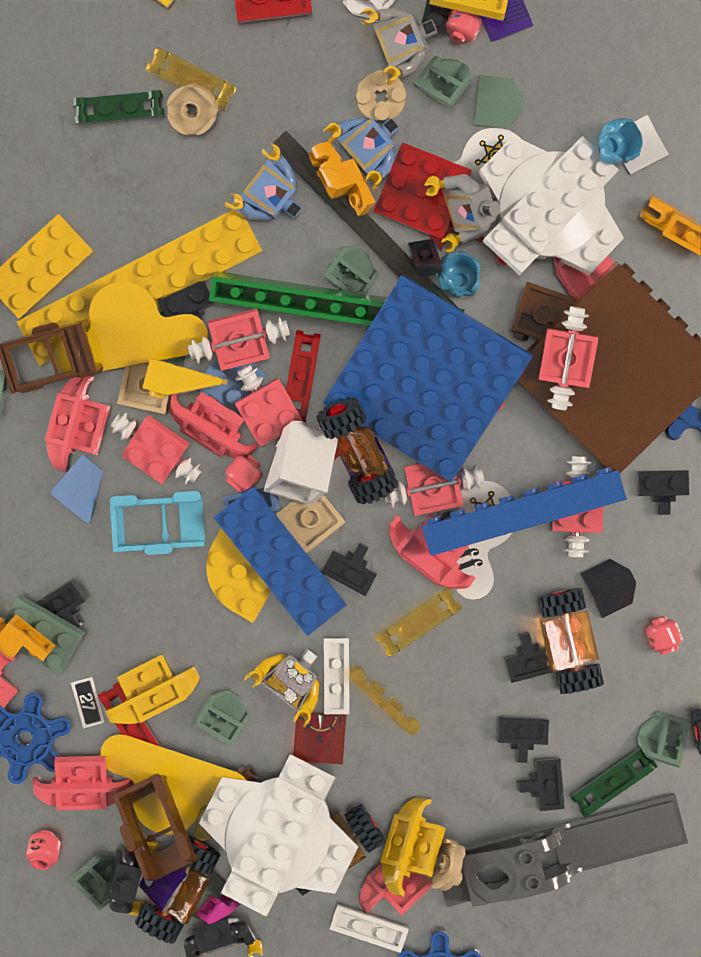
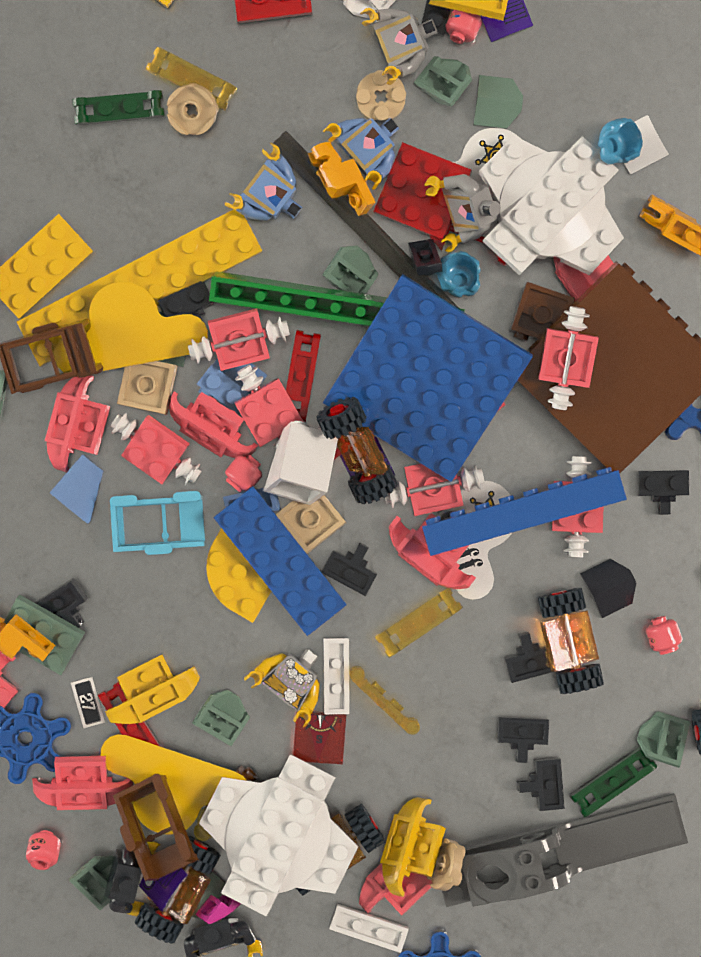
(171, 379): yellow slope -> none

